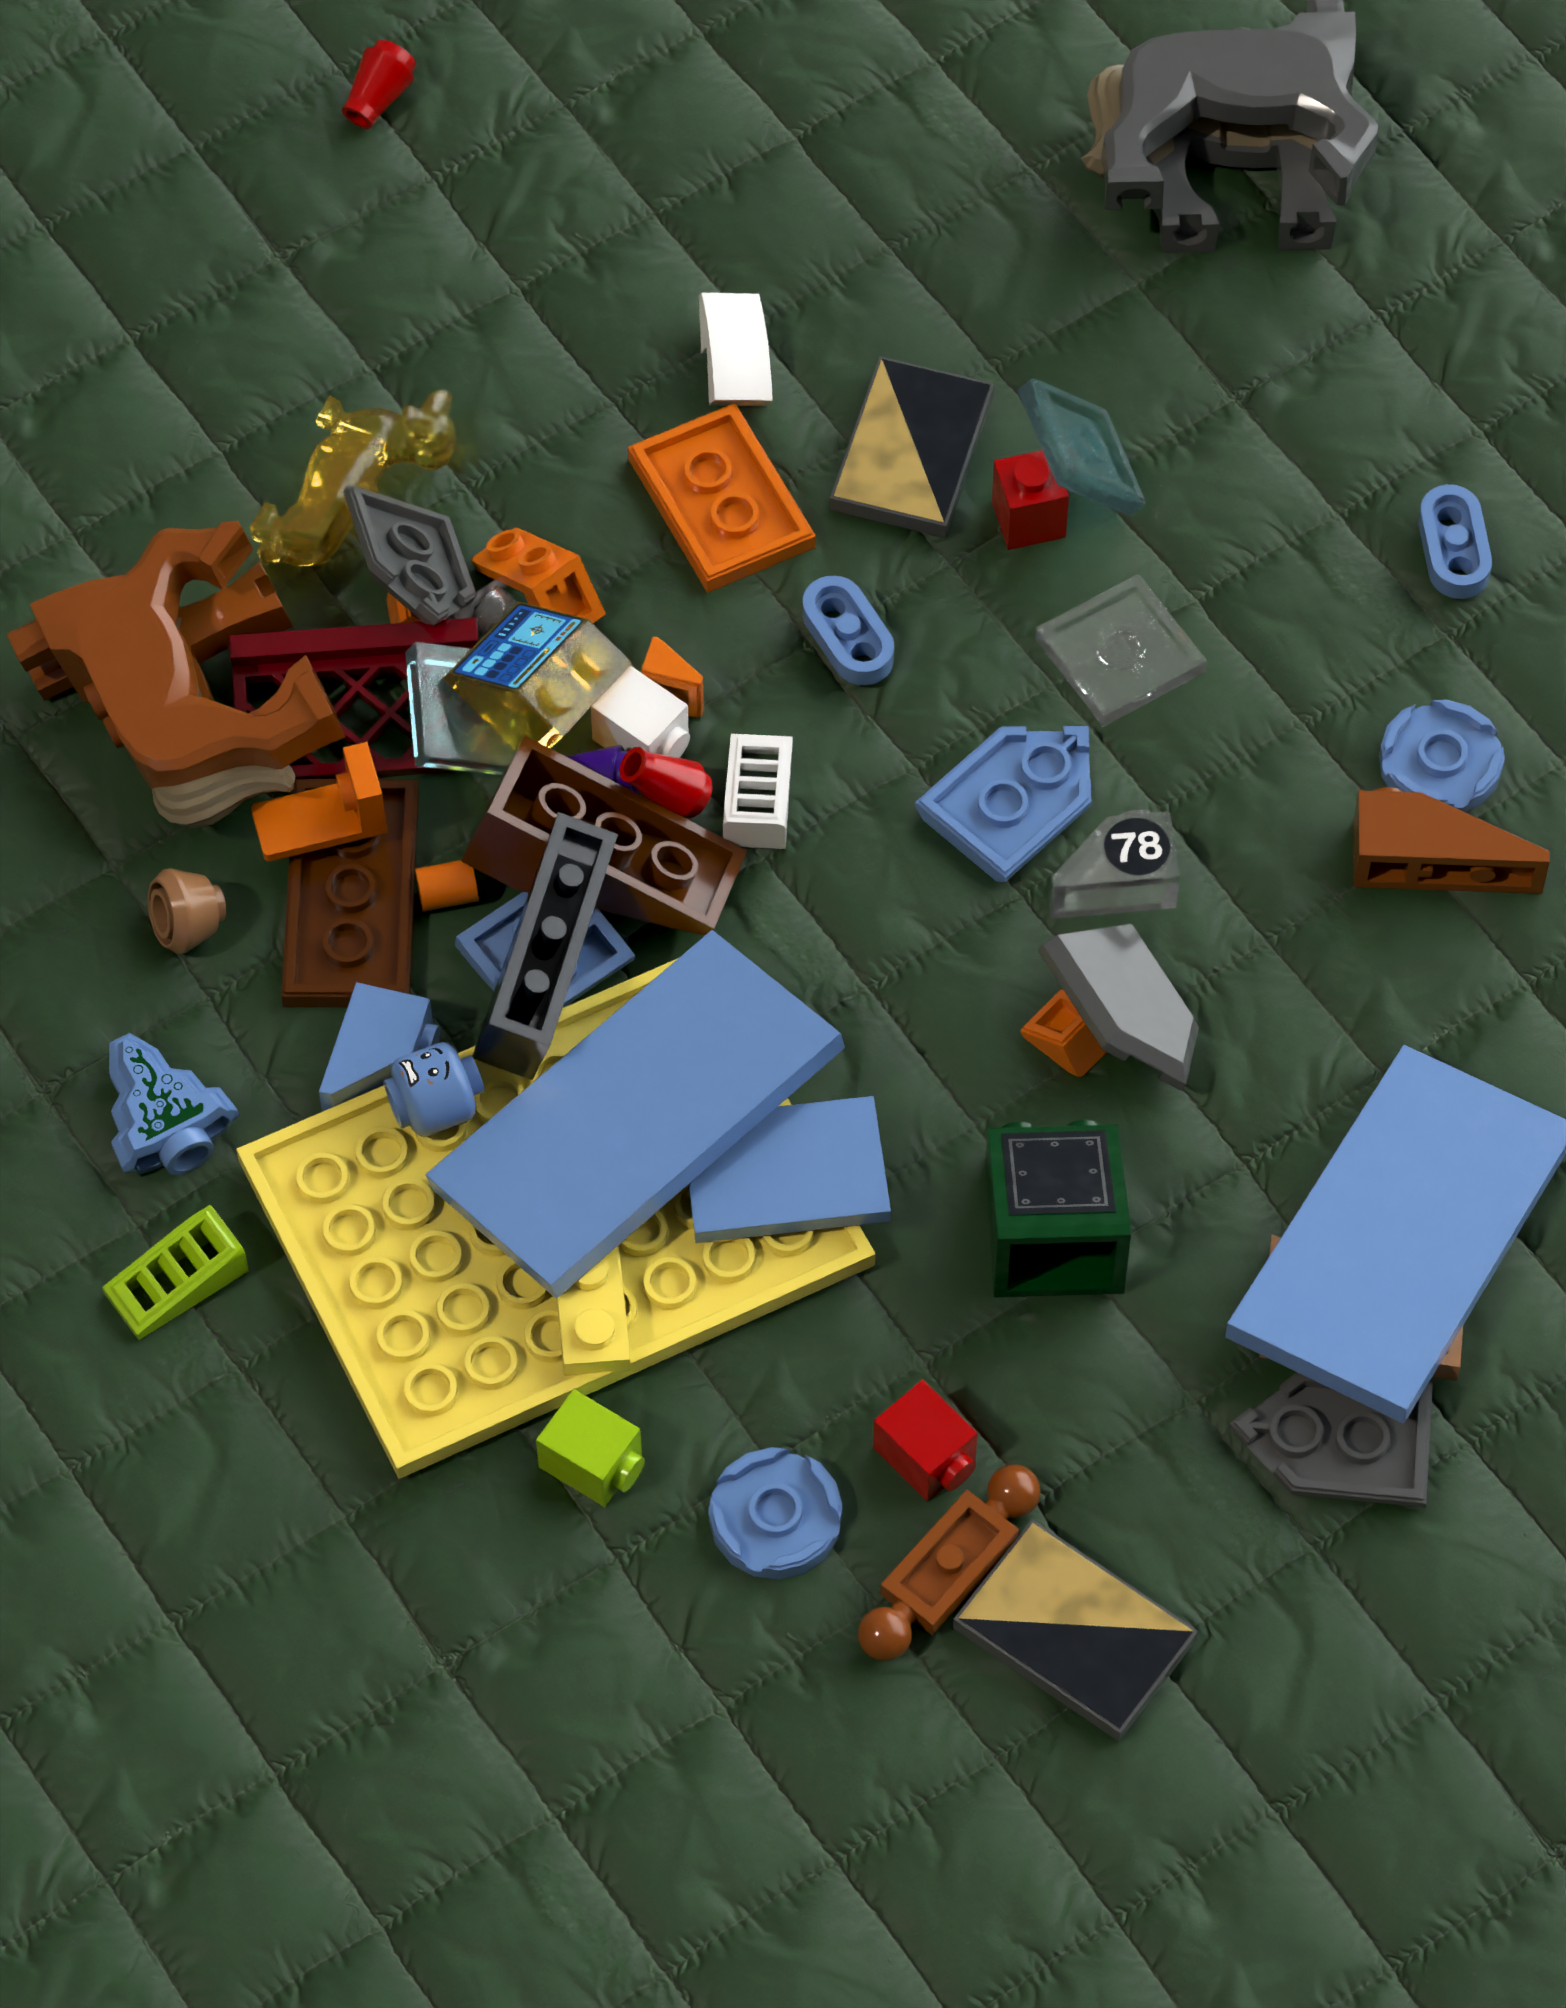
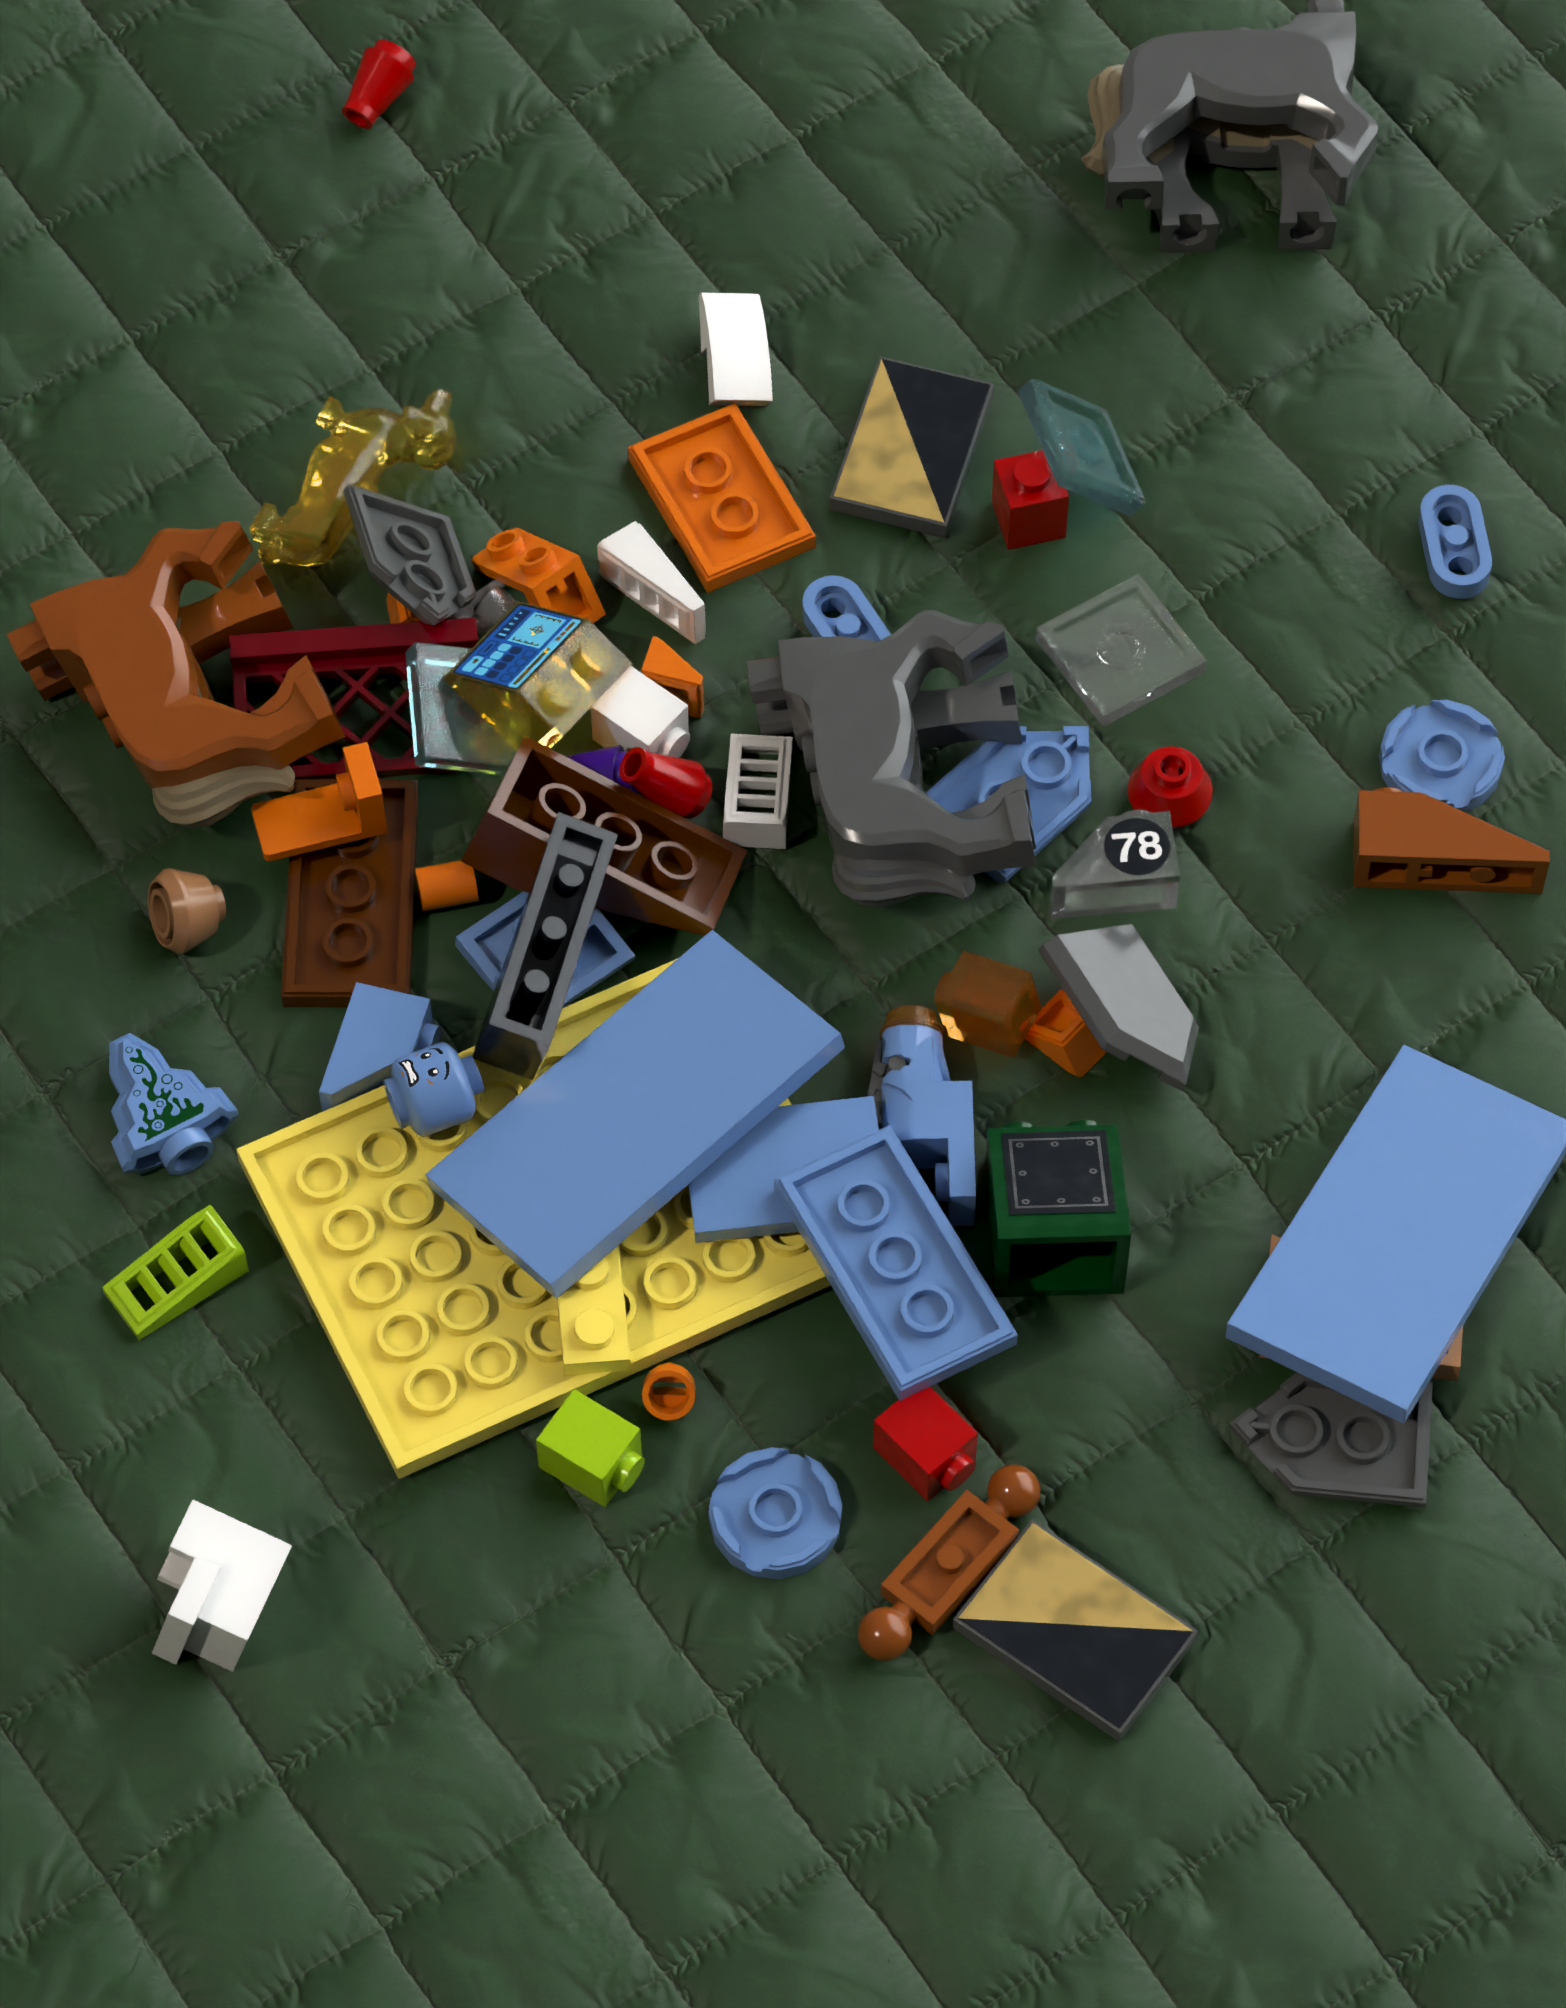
(222, 1585): none -> white plate
(646, 575): none -> white slope
(668, 1401): none -> orange hinge
(861, 741): none -> dark grey piece
(895, 1262): none -> medium blue tile
(926, 1107): none -> medium blue plate
(987, 1003): none -> clear orange brick
(1171, 782): none -> red cone

